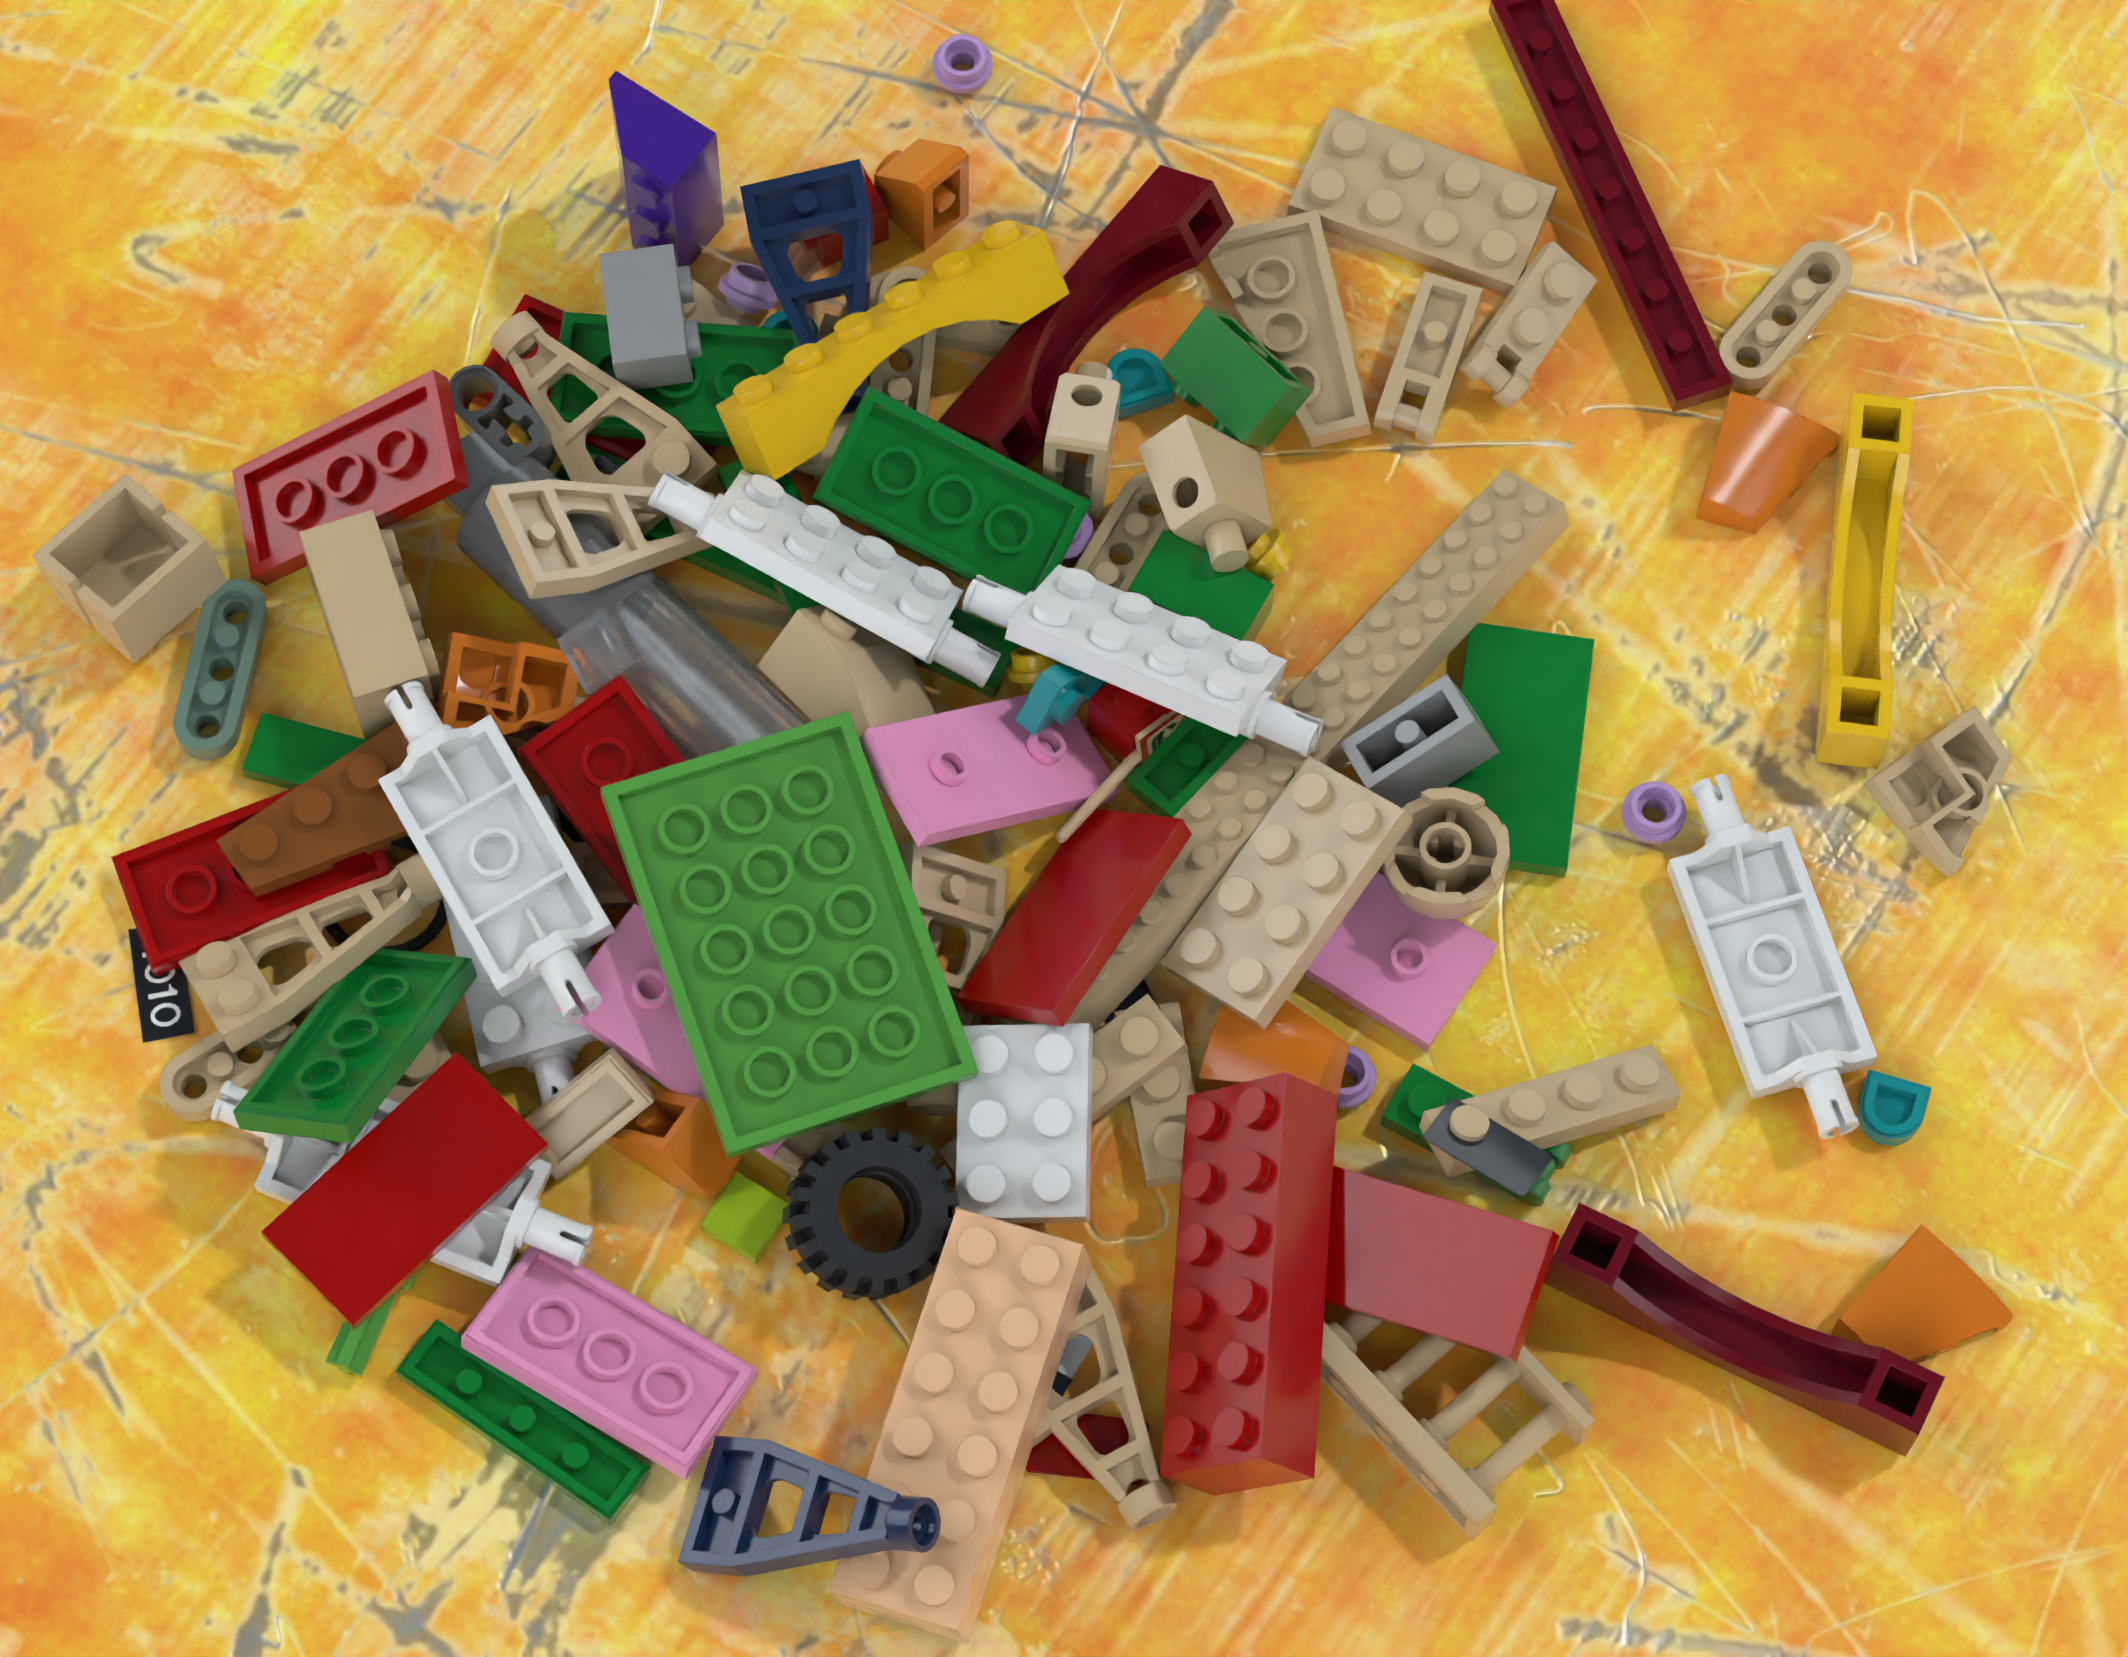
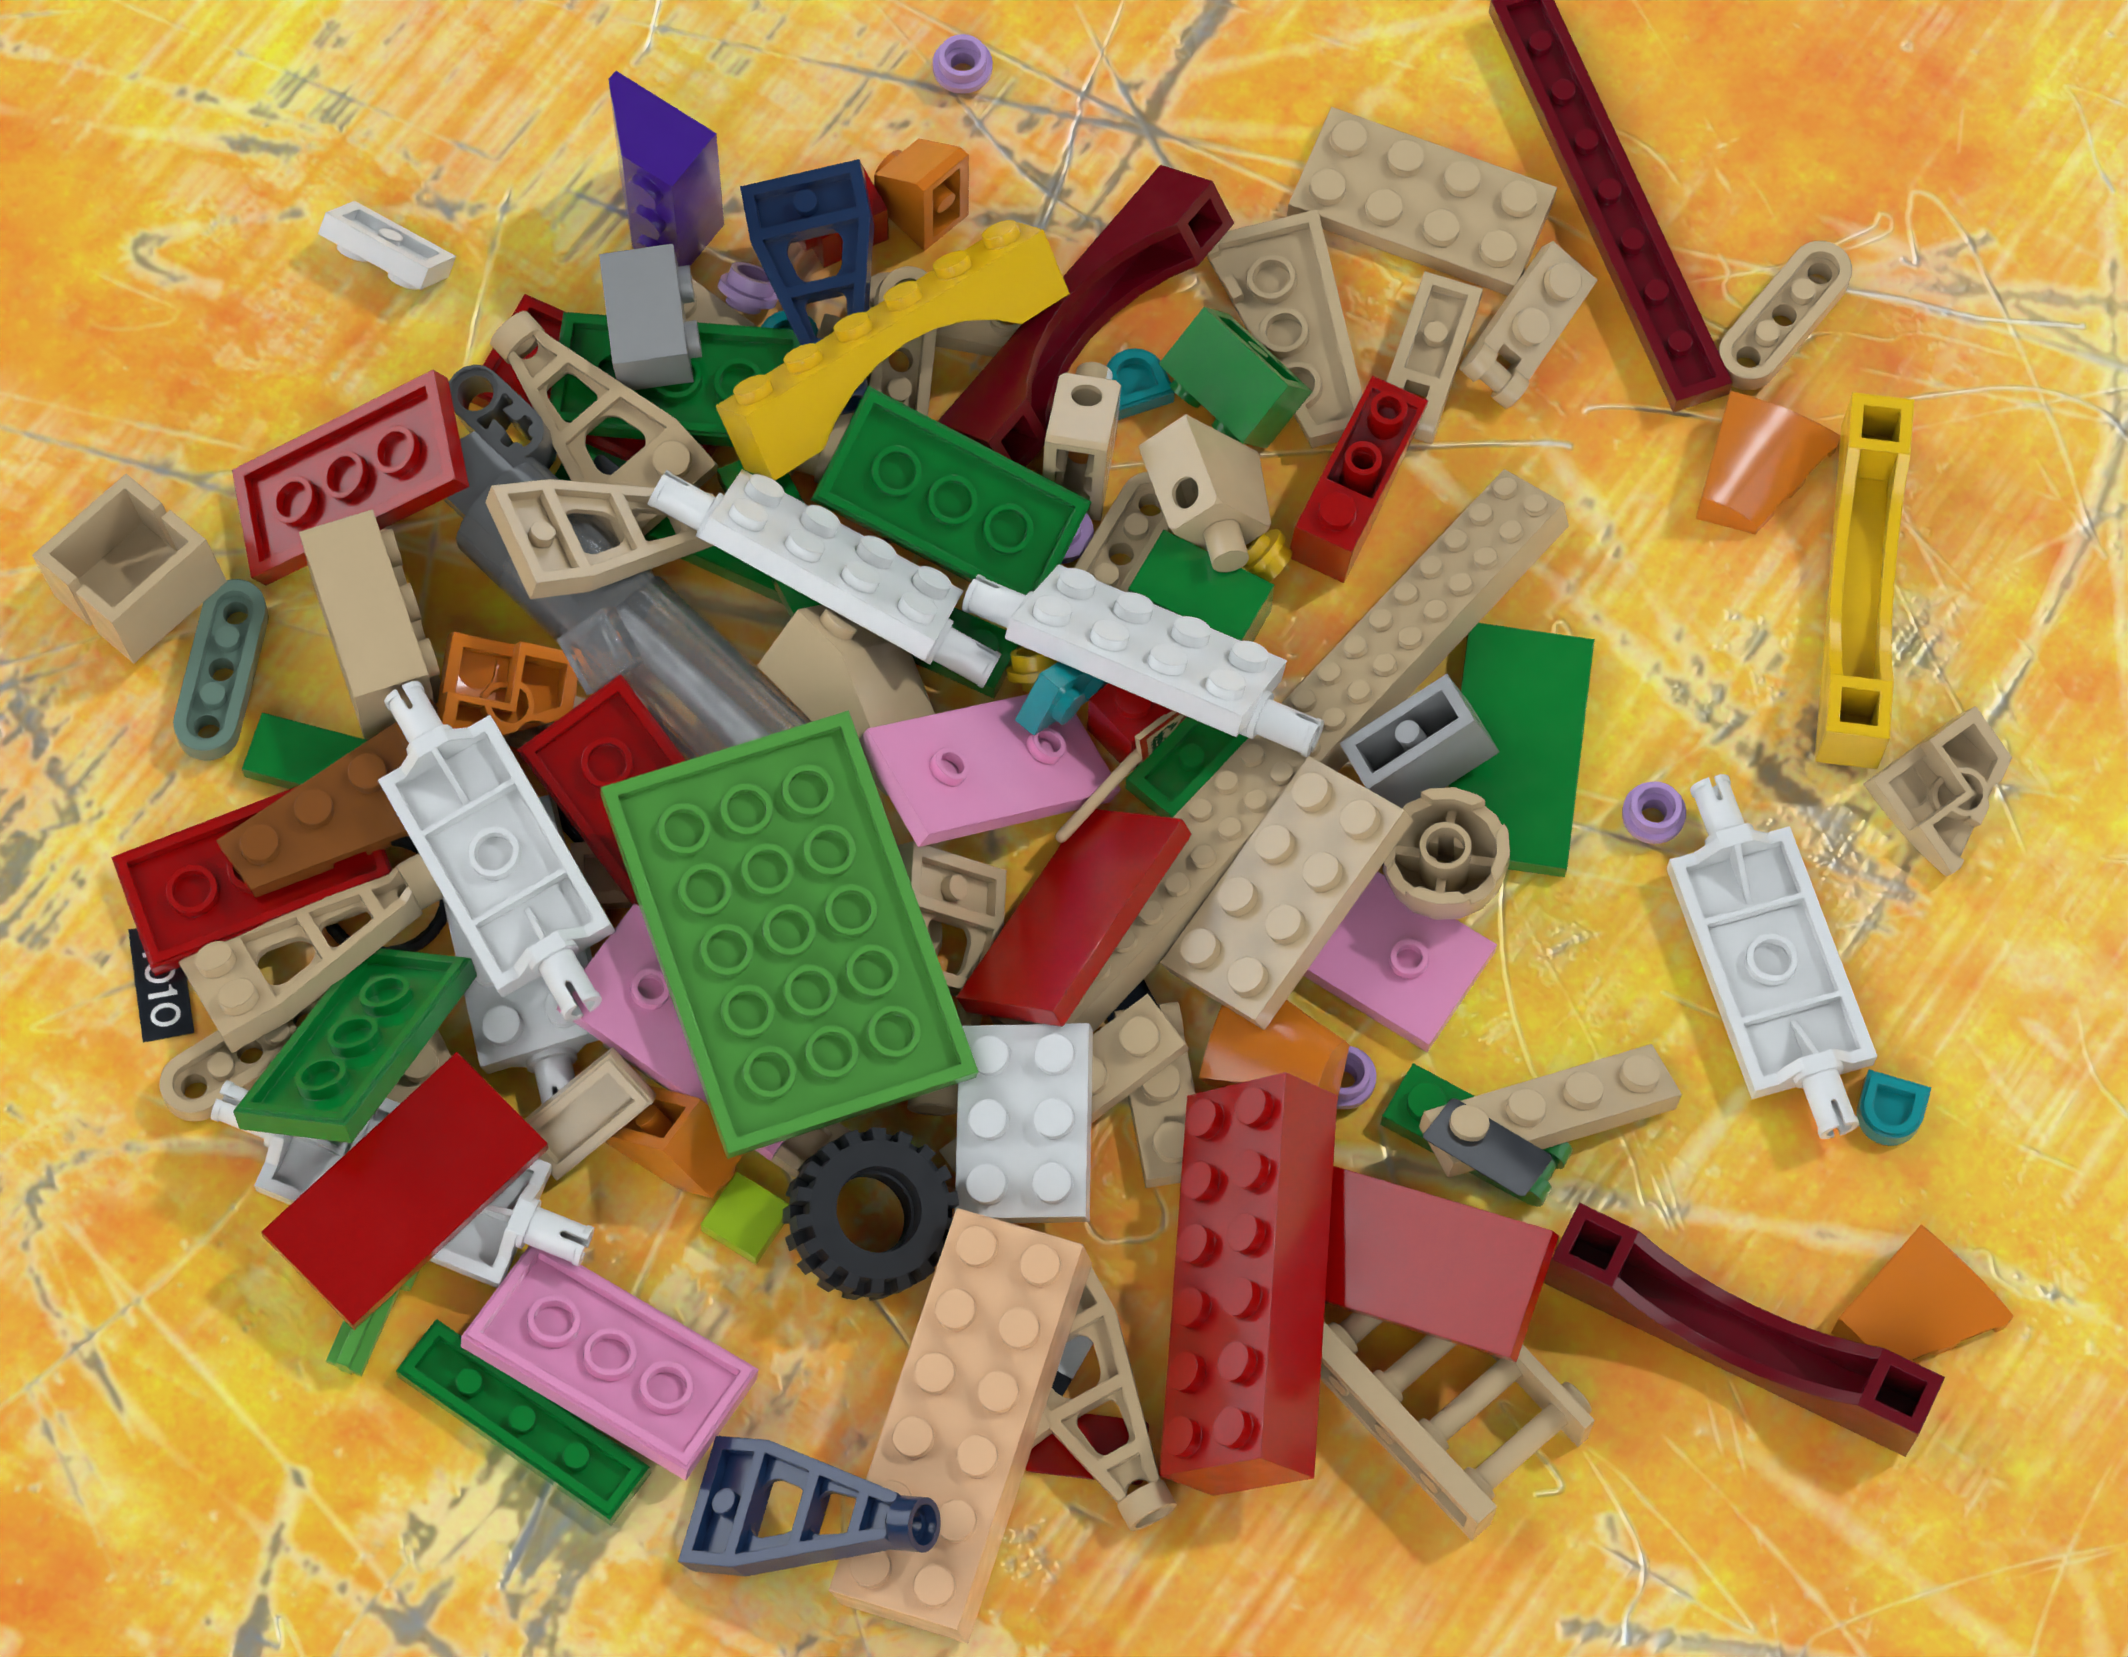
(375, 239): none -> white plate
(1356, 479): none -> red slope

